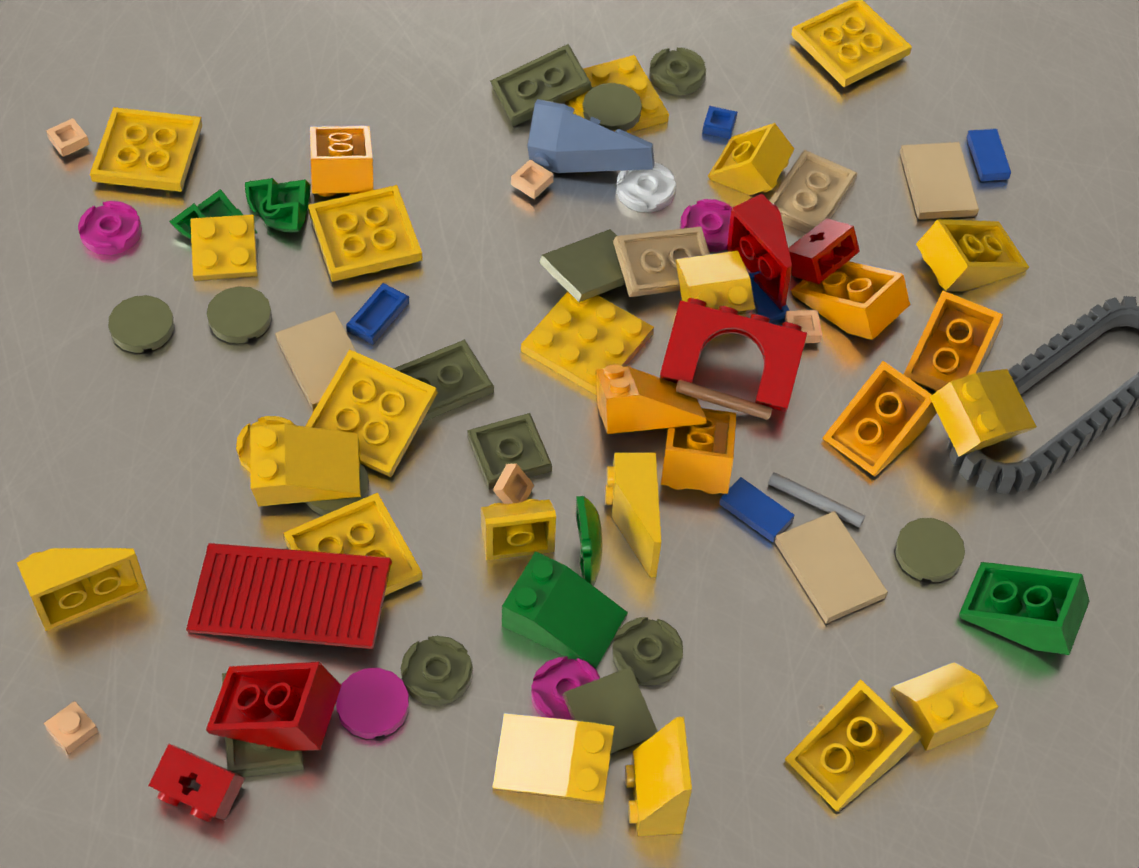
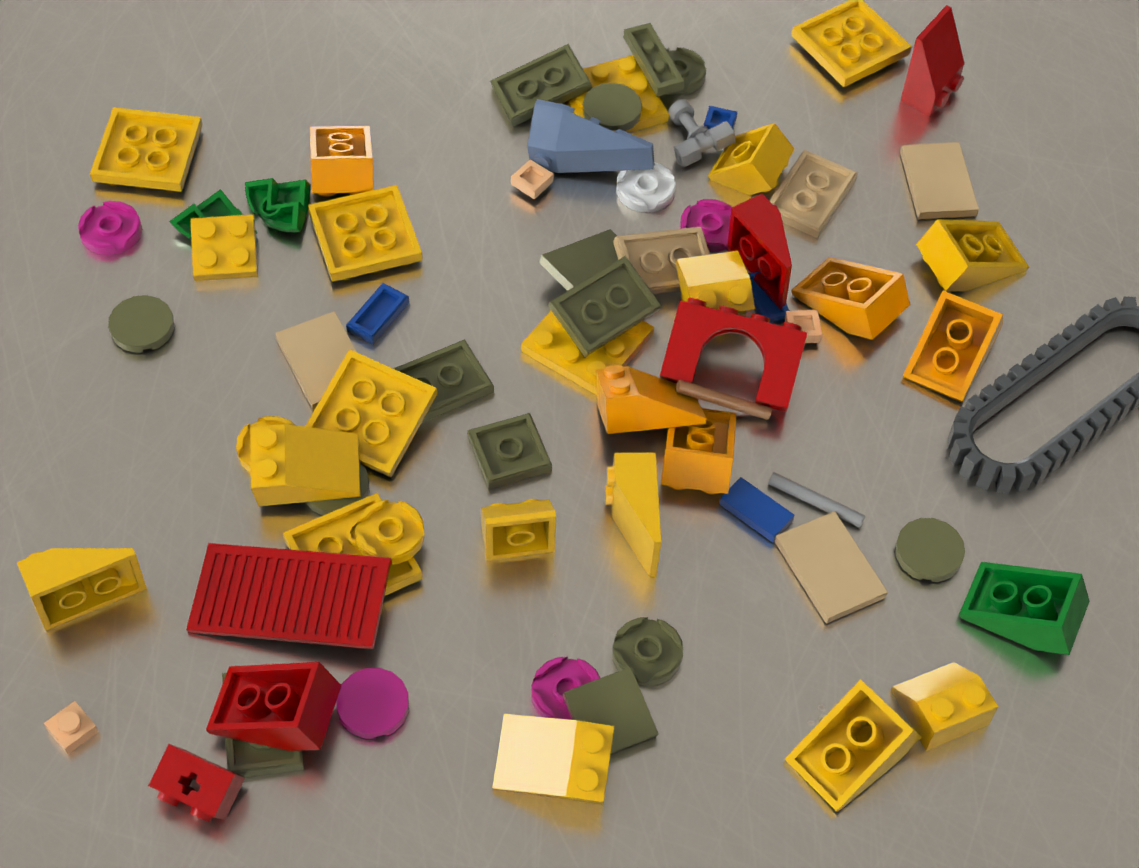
(67, 137): light nougat plate -> none
(239, 314): olive tile -> none
(390, 531): none -> yellow tile
(436, 670): olive tile -> none
(513, 485): light nougat plate -> none
(562, 611): green slope -> none
(590, 539): green brick -> none
(604, 306): none -> olive tile
(653, 59): none -> olive plate
(660, 782): yellow slope -> none
(699, 137): none -> light grey bar
(823, 250): red brick -> none
(881, 419): light orange slope -> none
(934, 65): none -> red slope
(982, 410): yellow slope -> none
(988, 155): blue tile -> none

